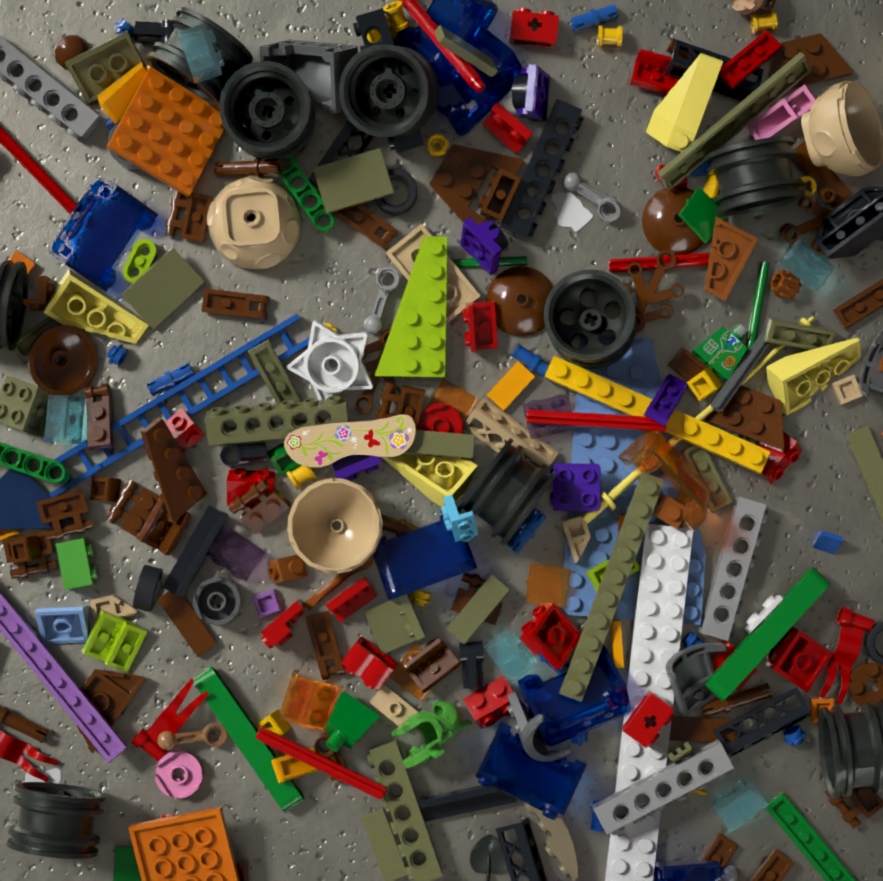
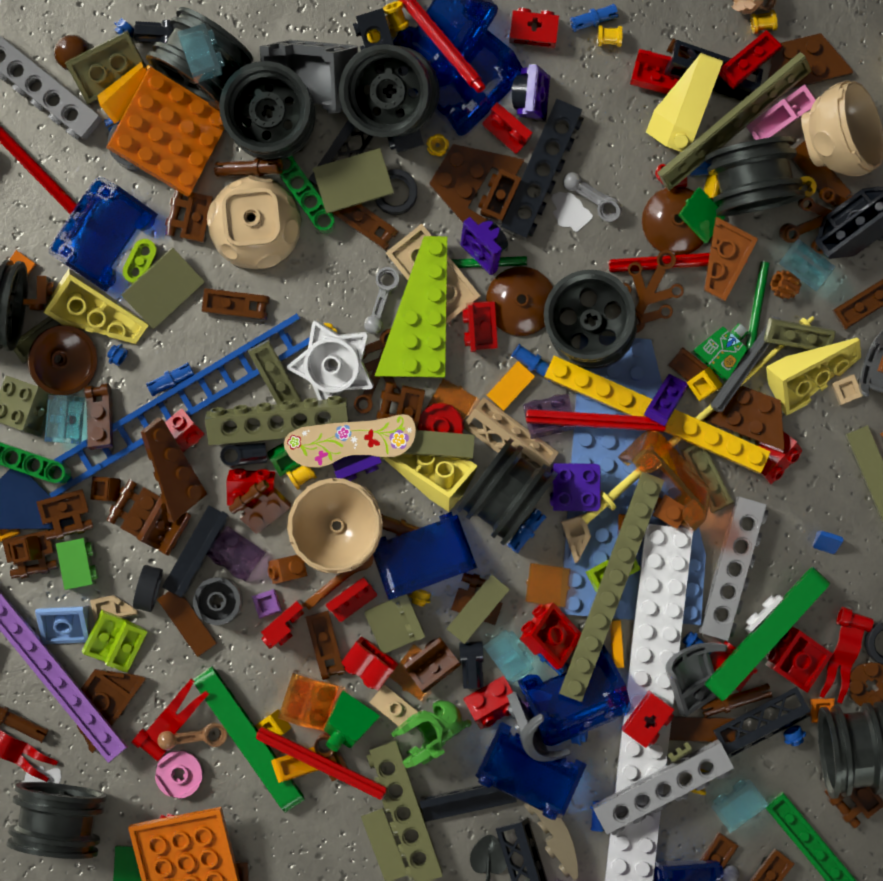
(462, 525): medium azure bracket -> none
(466, 51): olive tile -> none

